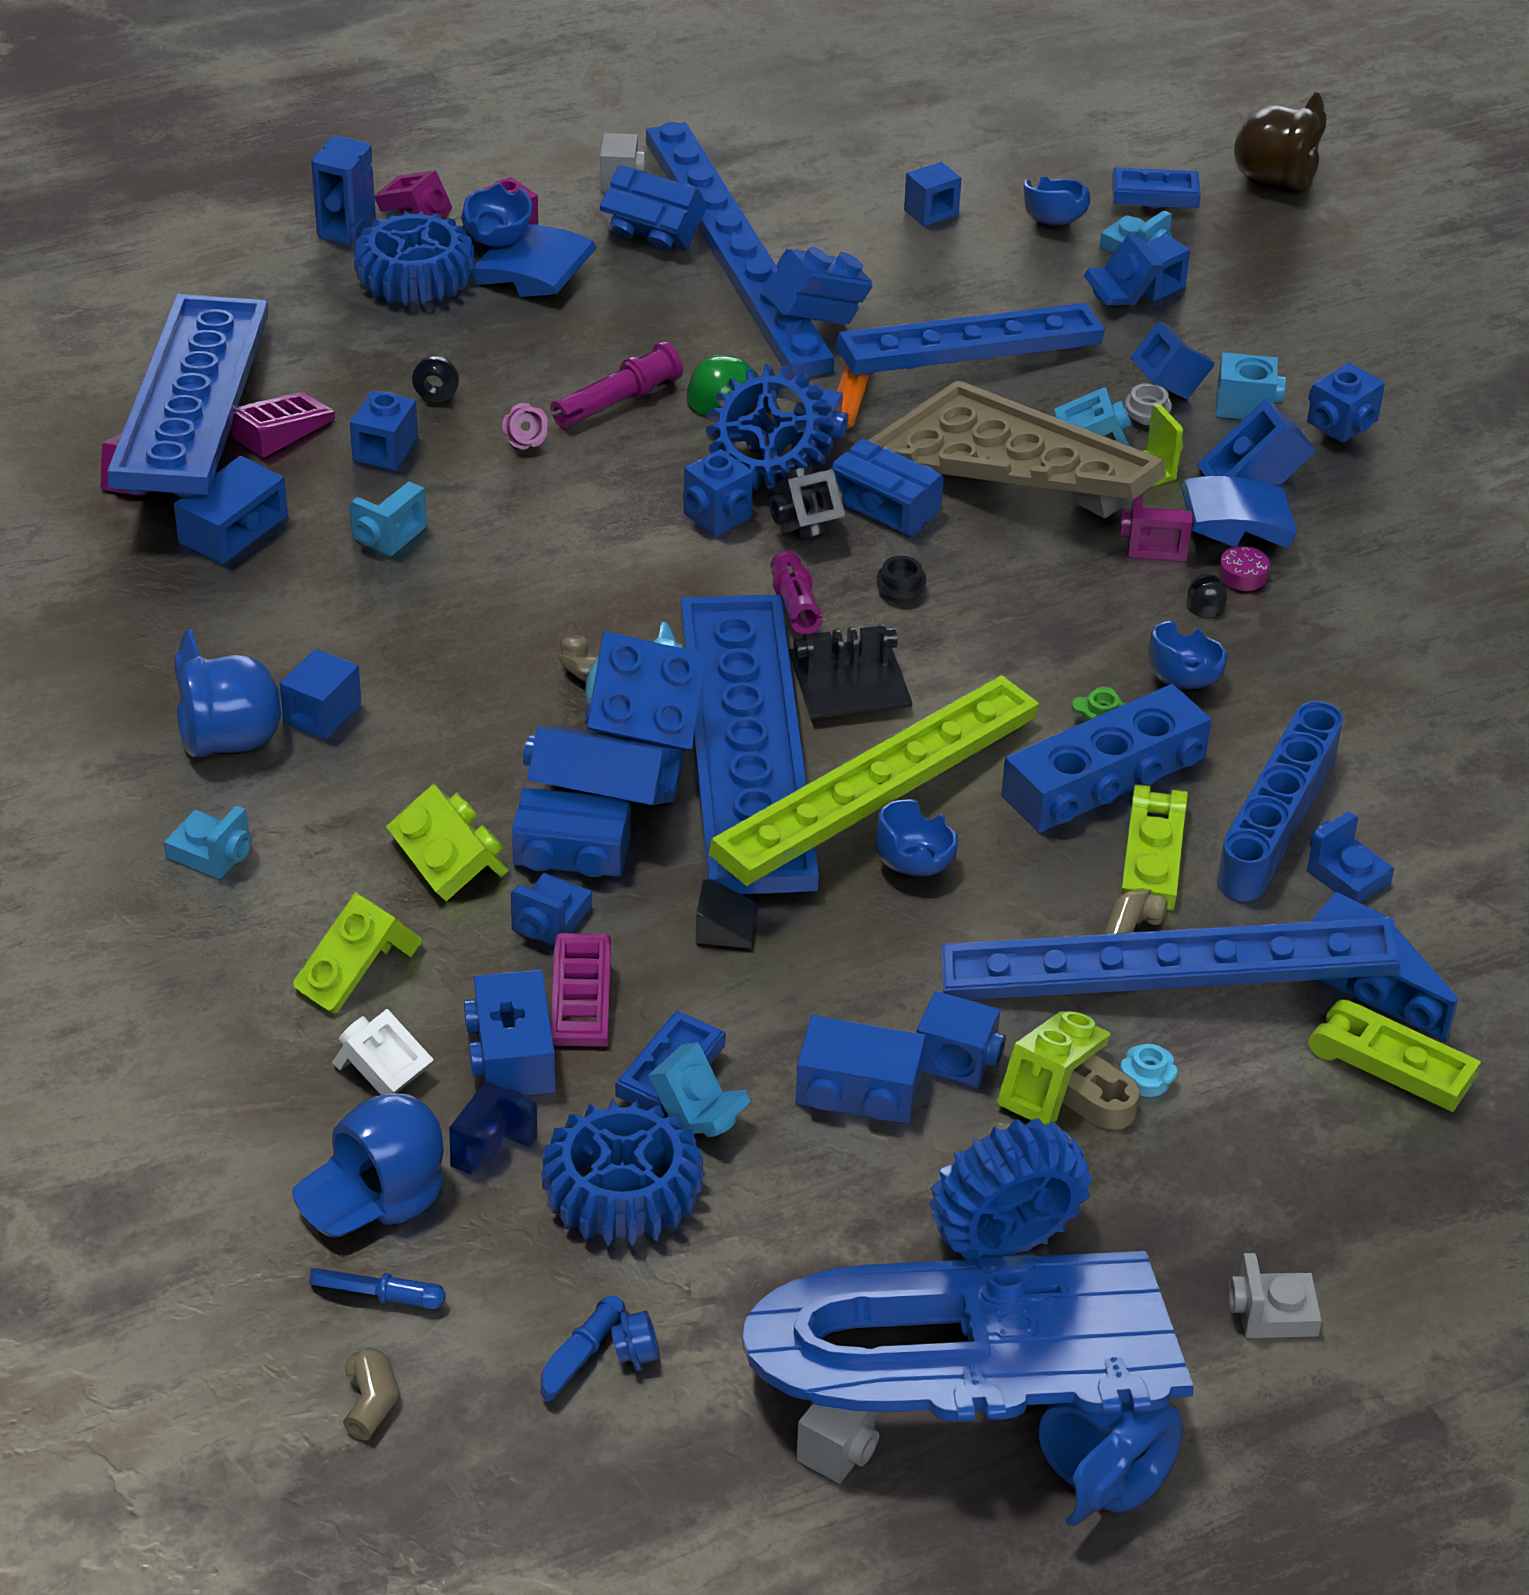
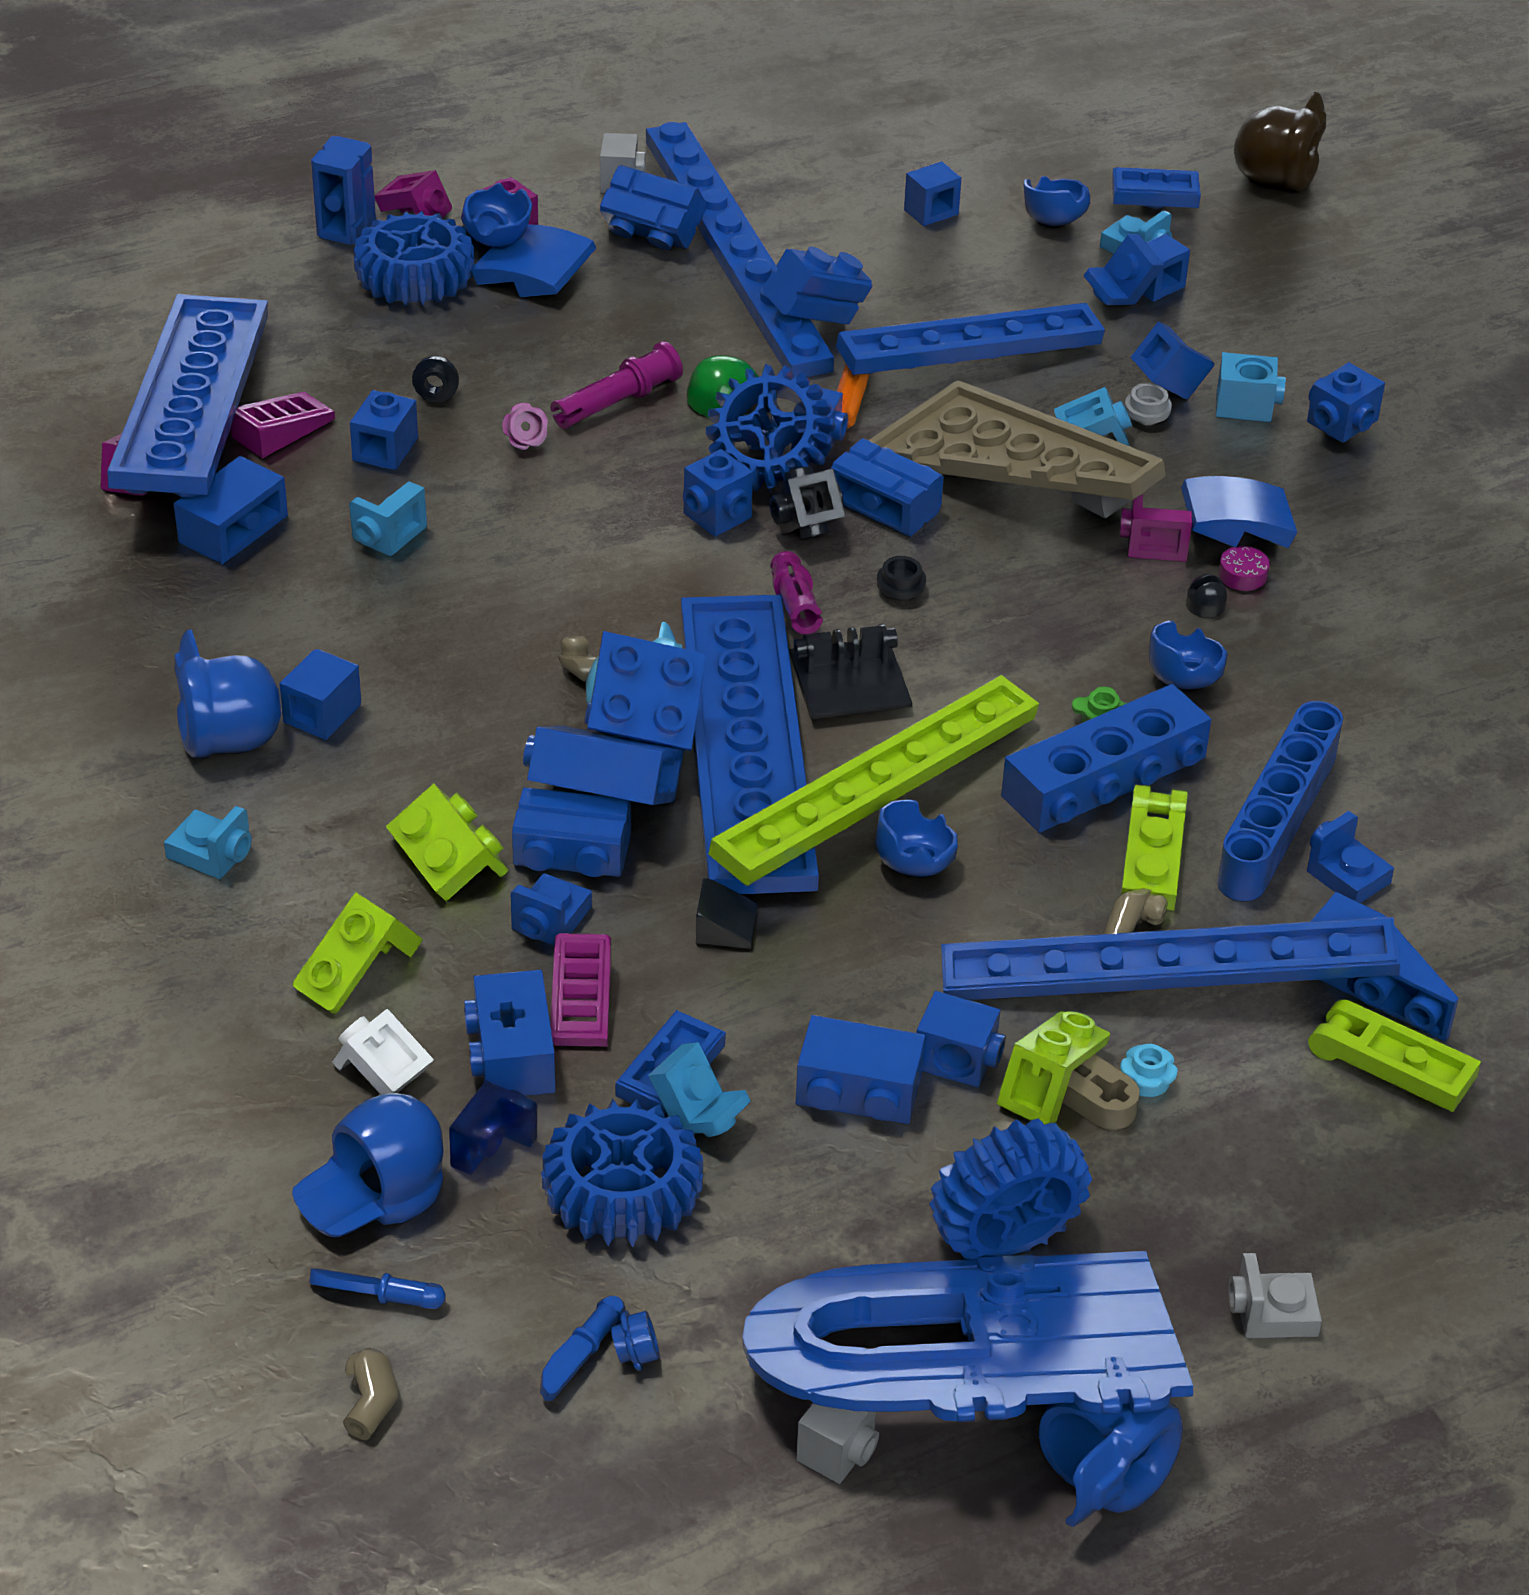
(1165, 441): lime bracket -> none
(1260, 448): blue slope -> none

